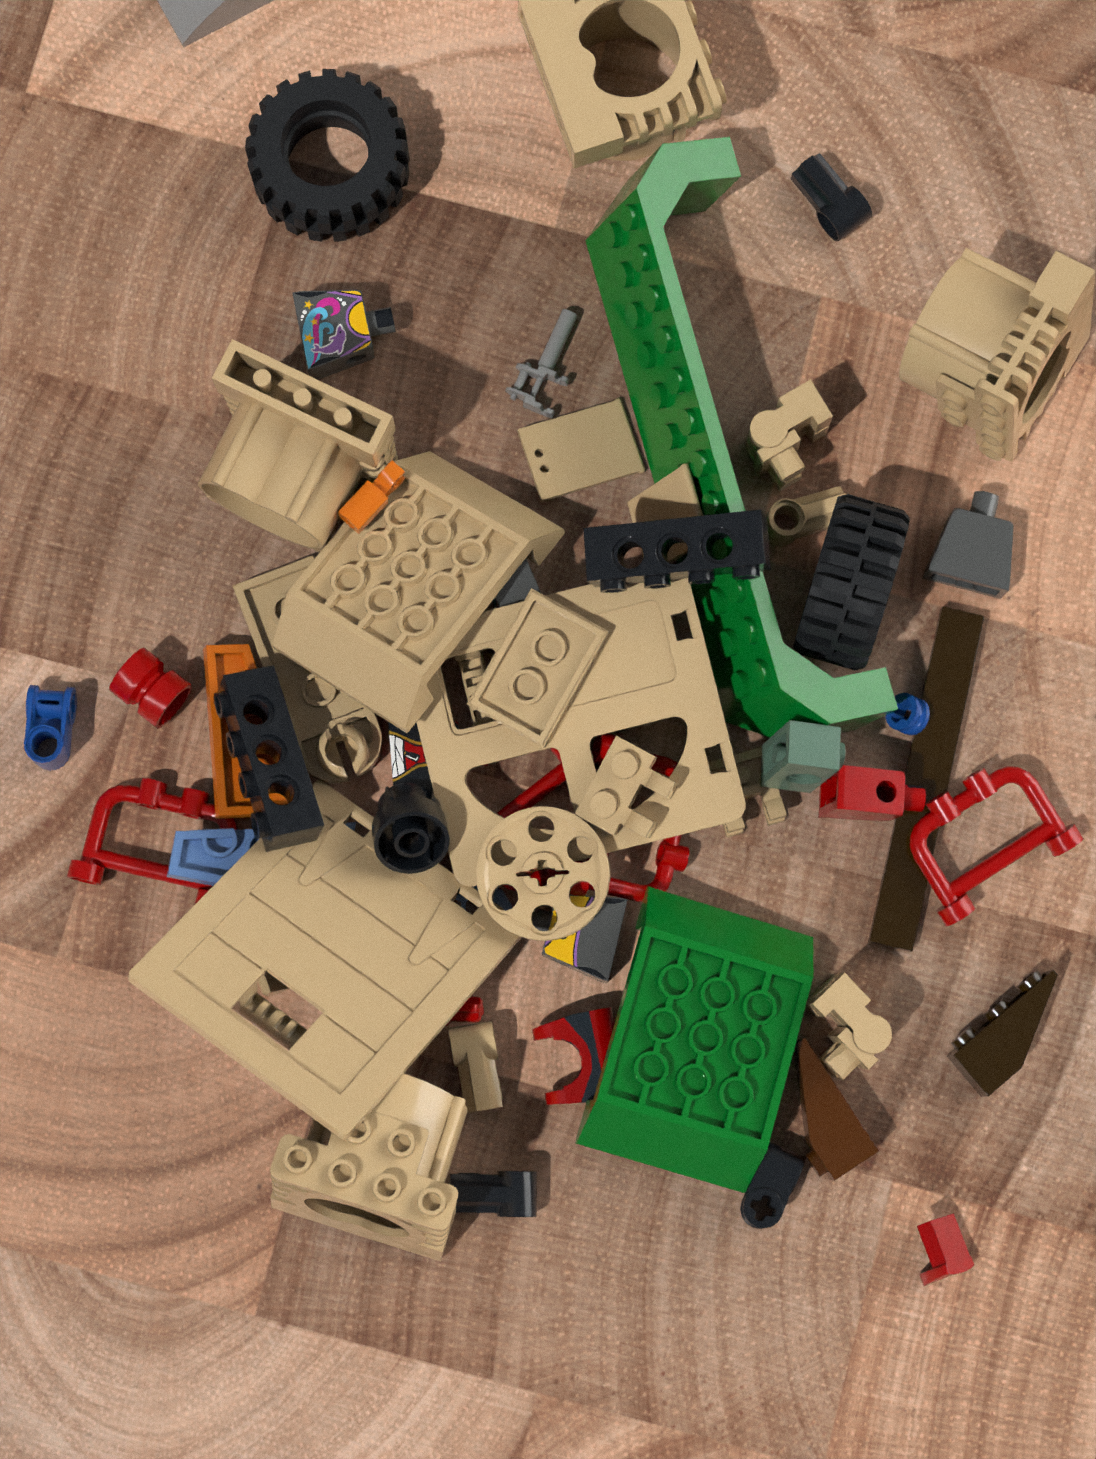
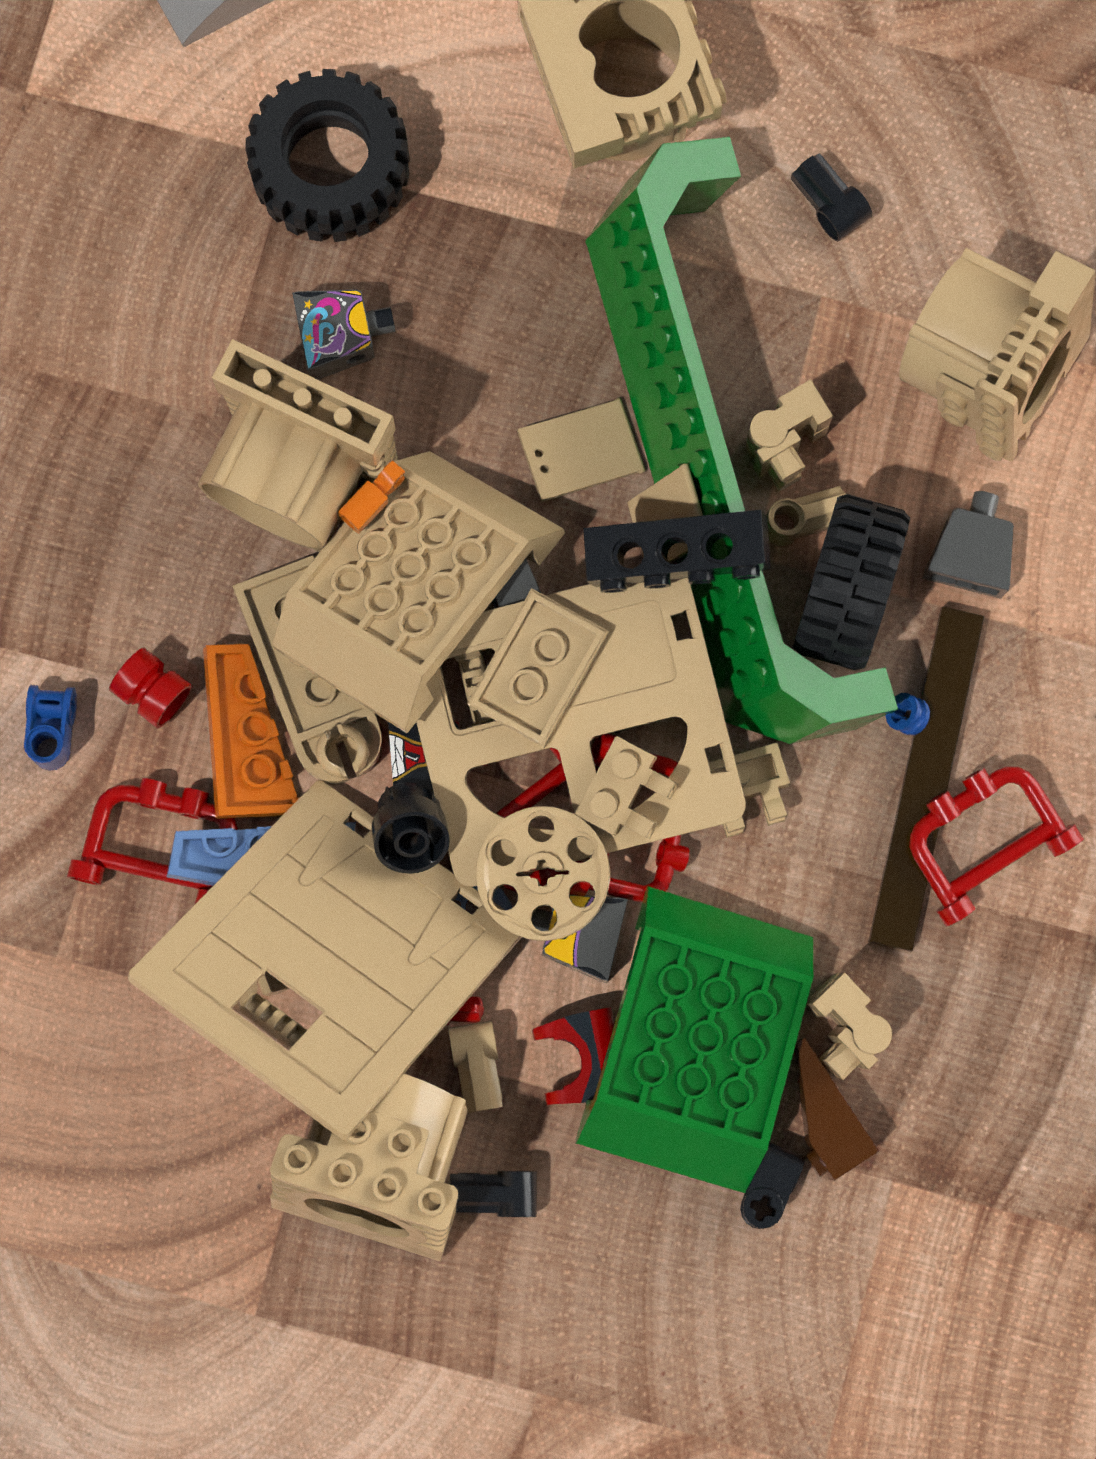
(260, 694): black brick -> none
(546, 366): light grey piece -> none
(801, 756): sand green brick -> none
(853, 795): red torso -> none
(944, 1249): red tile -> none
(1002, 1043): dark brown slope -> none

